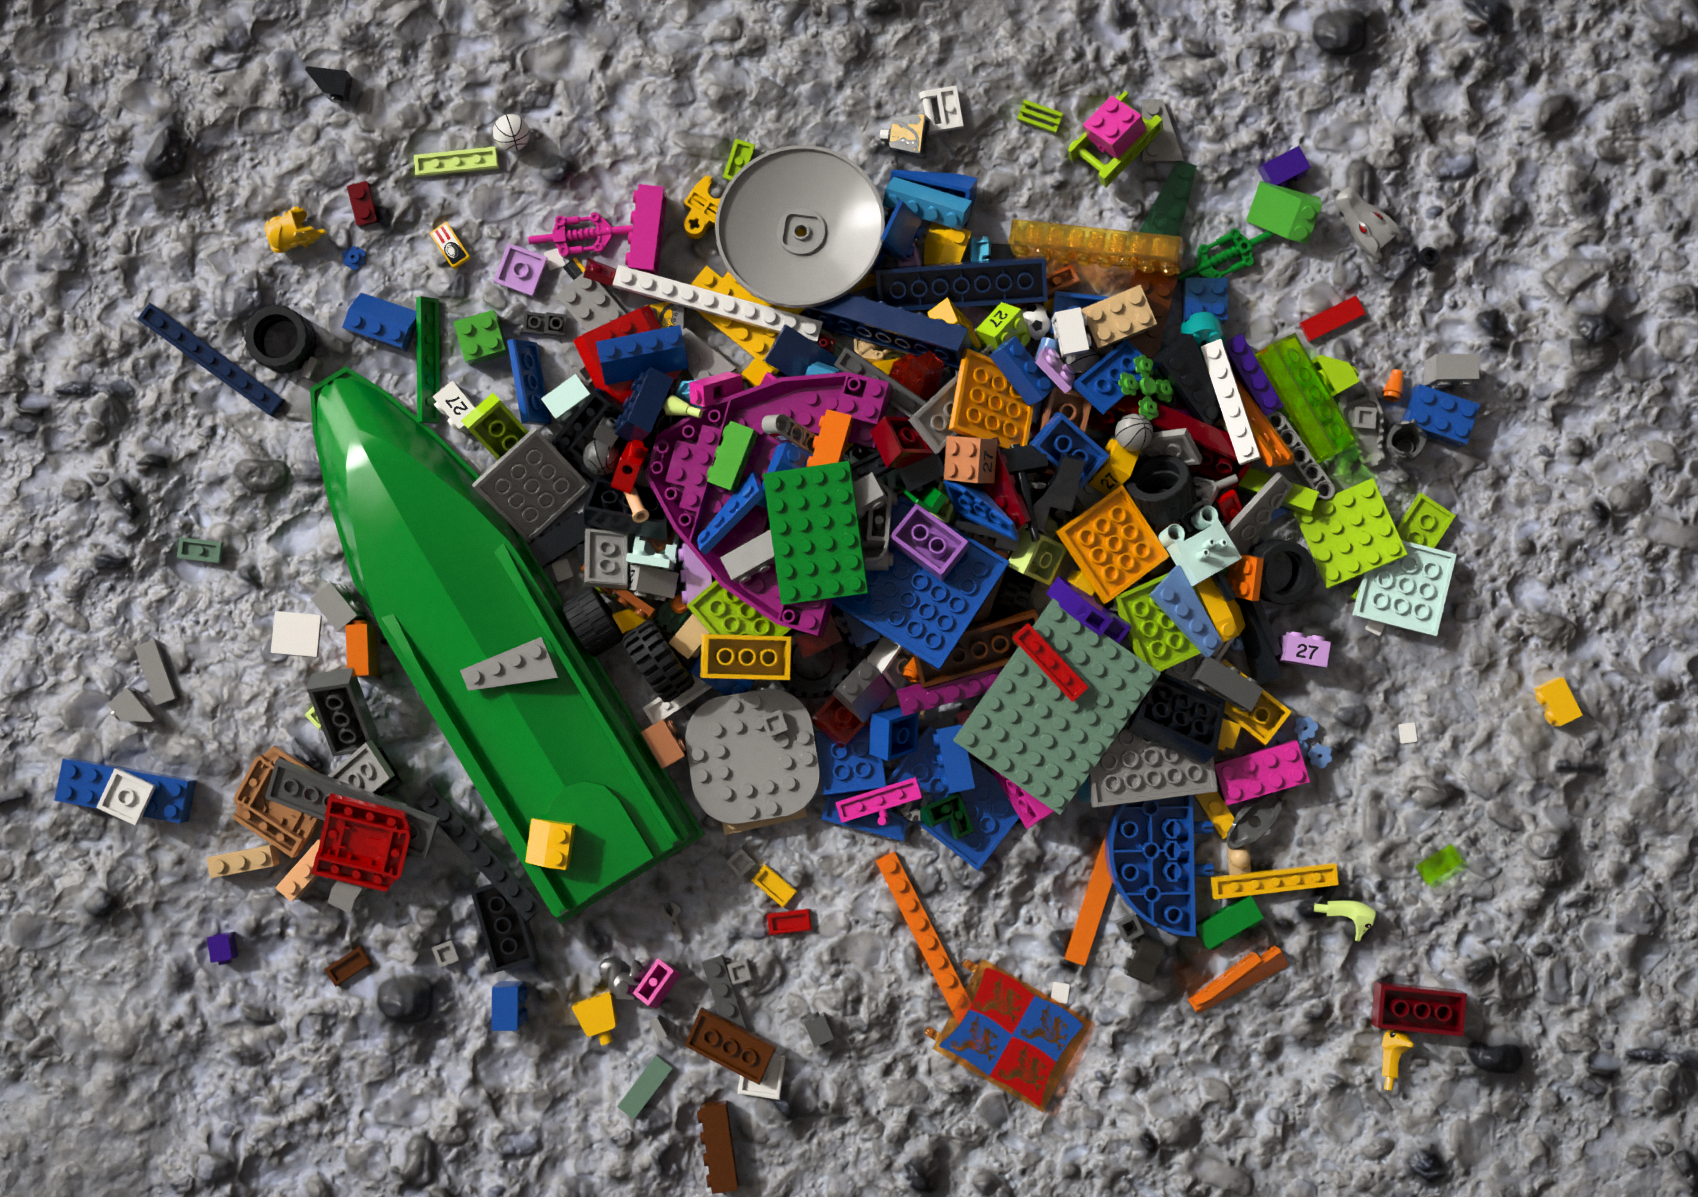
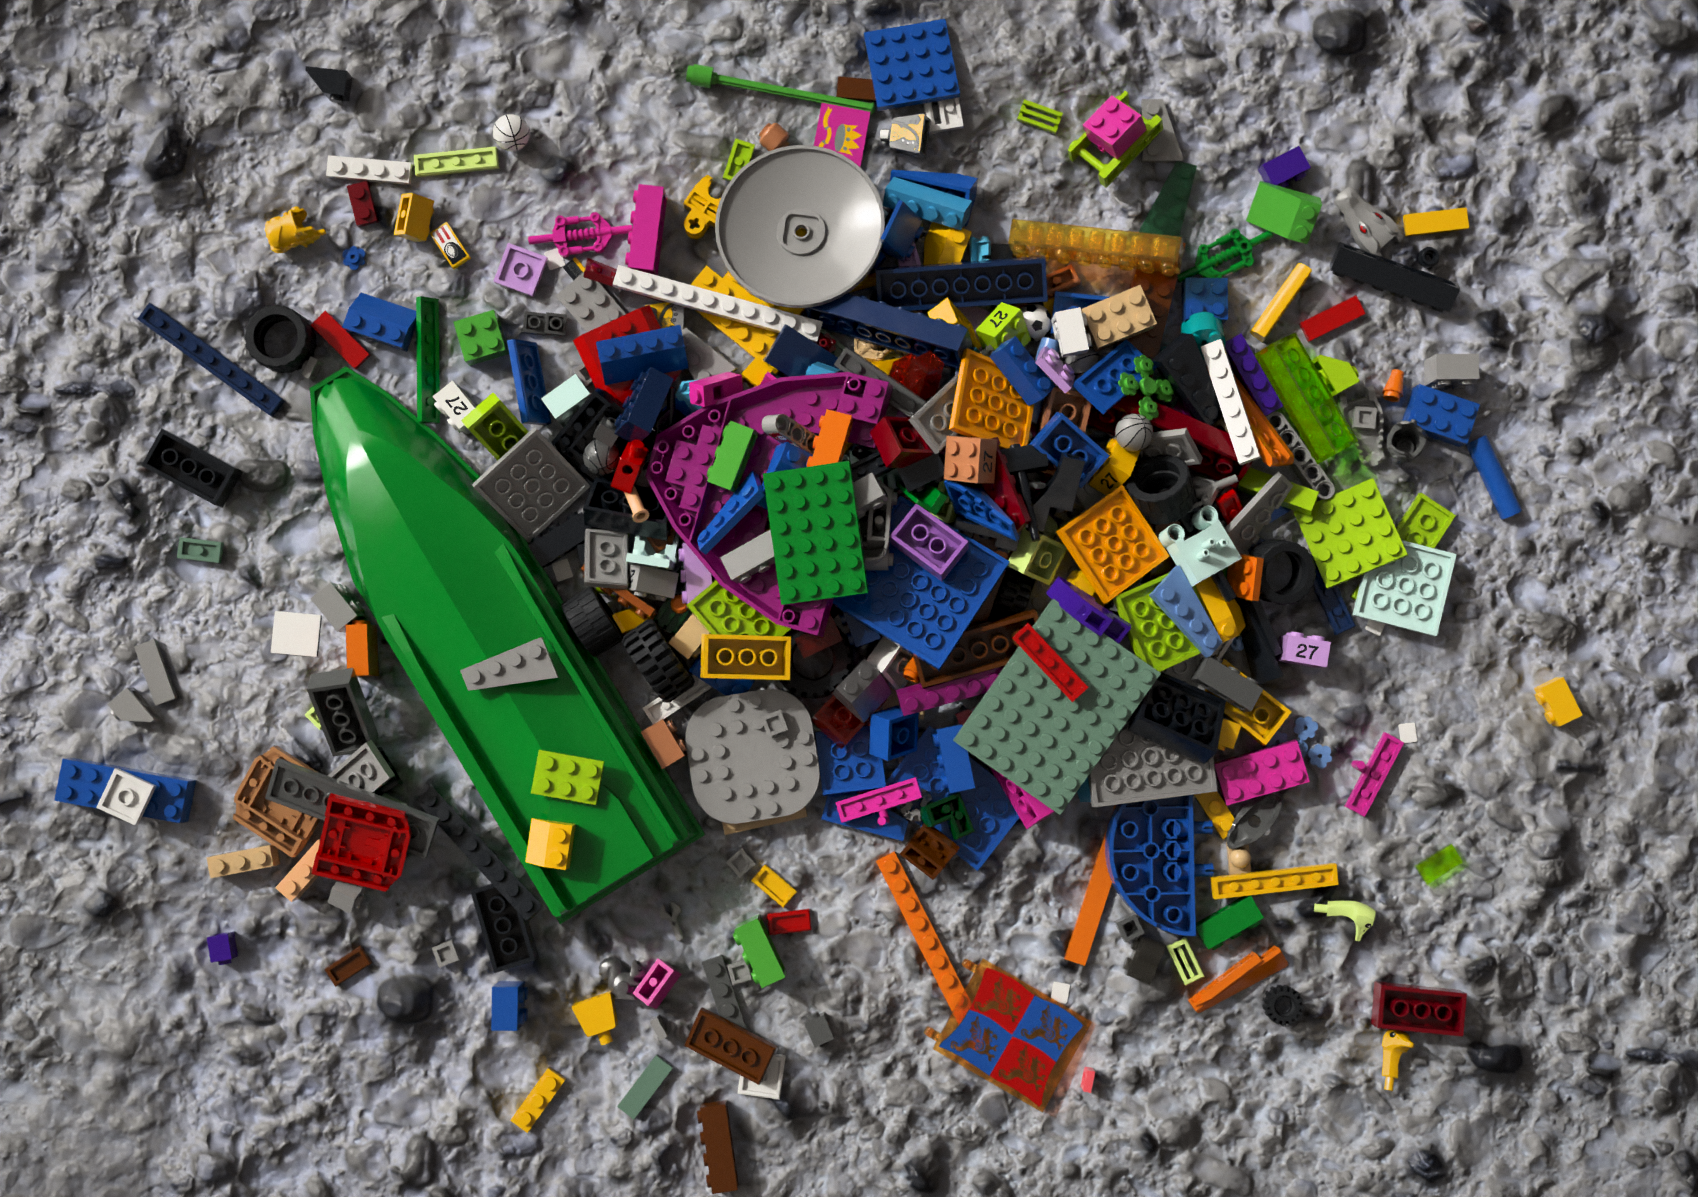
(192, 468): none -> black brick
(340, 340): none -> red tile
(369, 170): none -> white plate
(414, 217): none -> yellow brick
(538, 1099): none -> yellow plate
(567, 777): none -> lime plate
(676, 406): yellowish green cone -> none
(759, 951): none -> bright green brick
(774, 137): none -> nougat head
(841, 121): none -> flag
(855, 89): none -> reddish brown tile
(911, 64): none -> blue plate
(929, 850): none -> reddish brown brick
(1087, 1079): none -> coral tile
(1177, 945): none -> yellowish green tile
(1281, 302): none -> yellow brick
(1289, 1016): none -> black tyre
(1333, 605): none -> dark blue tile
(1373, 773): none -> dark pink plate
(1394, 277): none -> black brick
(1435, 222): none -> yellow tile
(1494, 477): none -> blue brick

